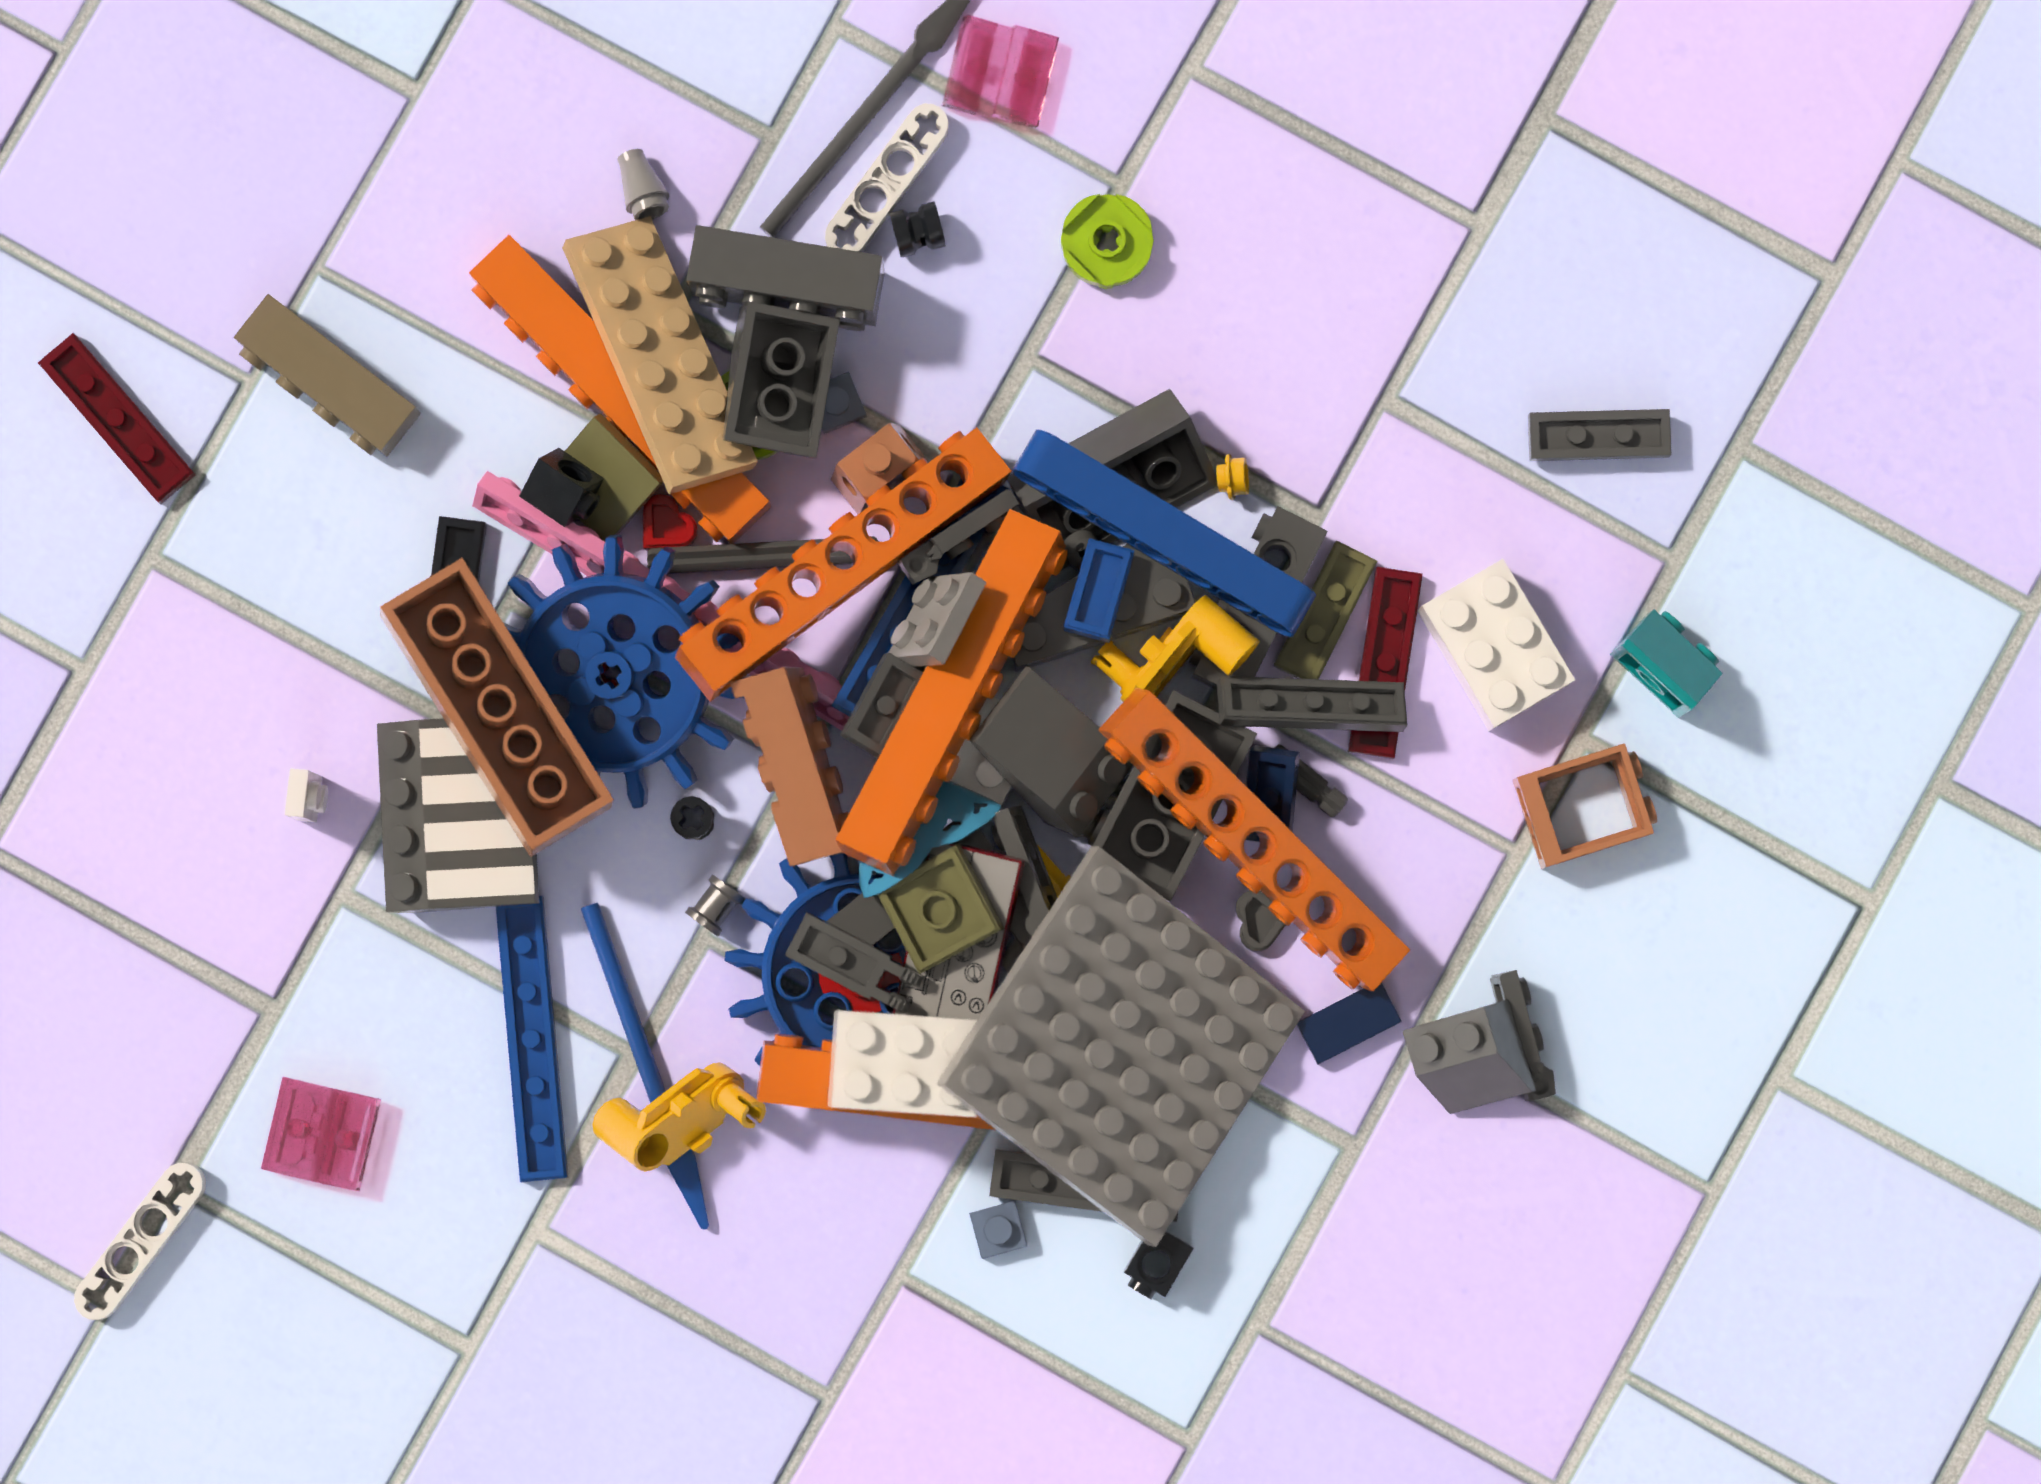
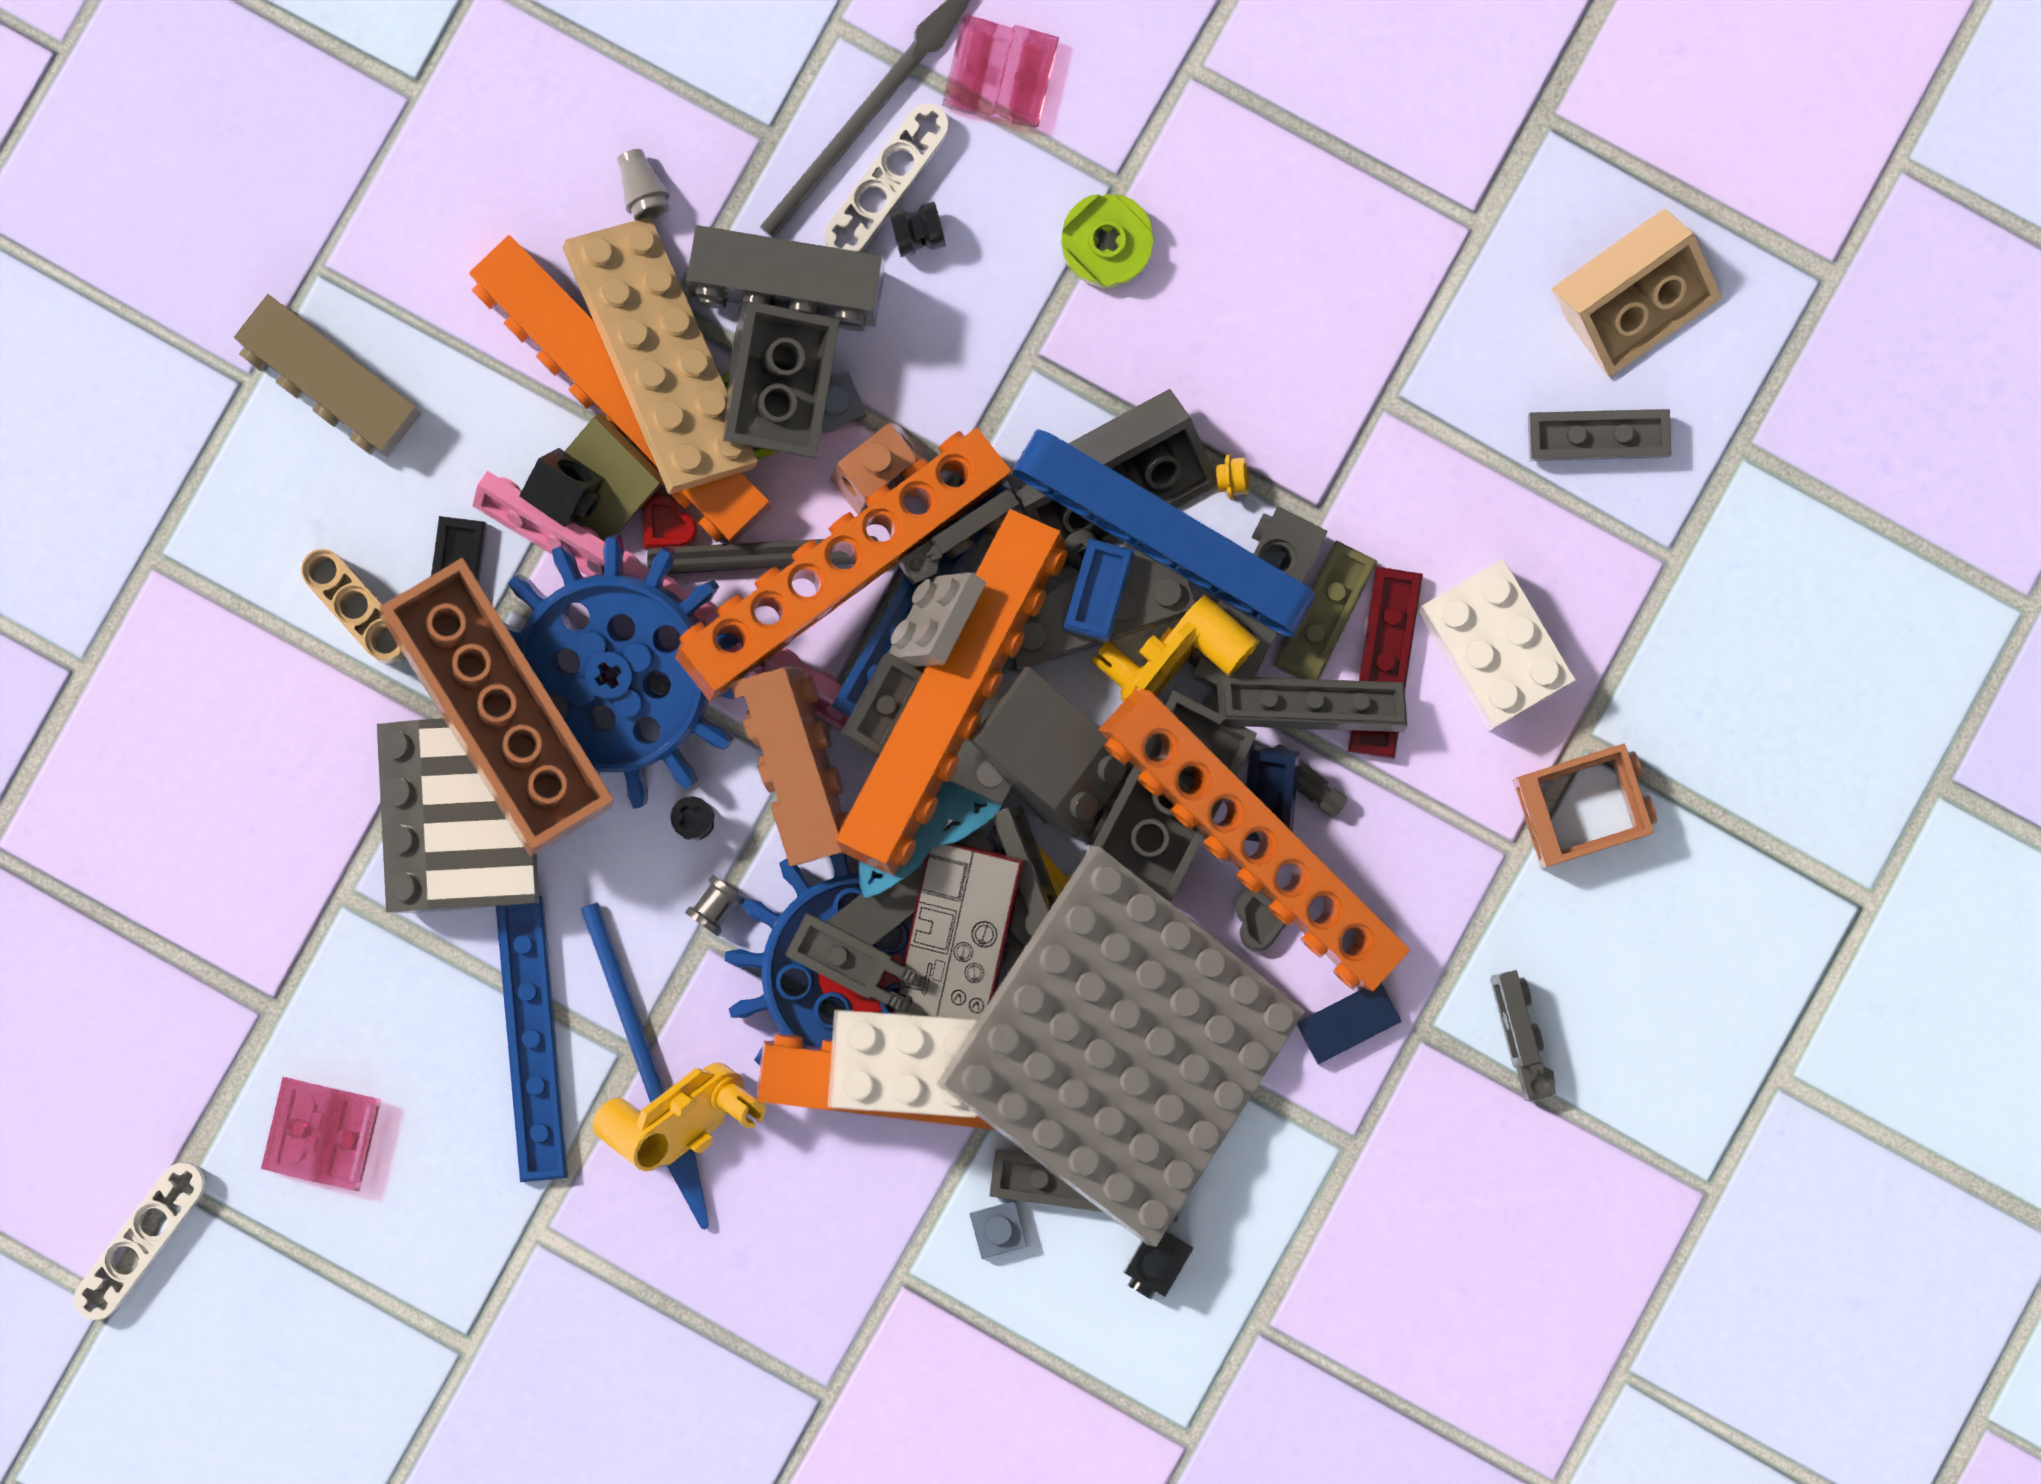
(116, 418): dark red tile -> none
(305, 795): white plate -> none
(338, 592): none -> tan beam
(940, 909): olive tile -> none
(1470, 1057): dark grey slope -> none
(1637, 292): none -> tan slope
(1668, 662): teal slope -> none

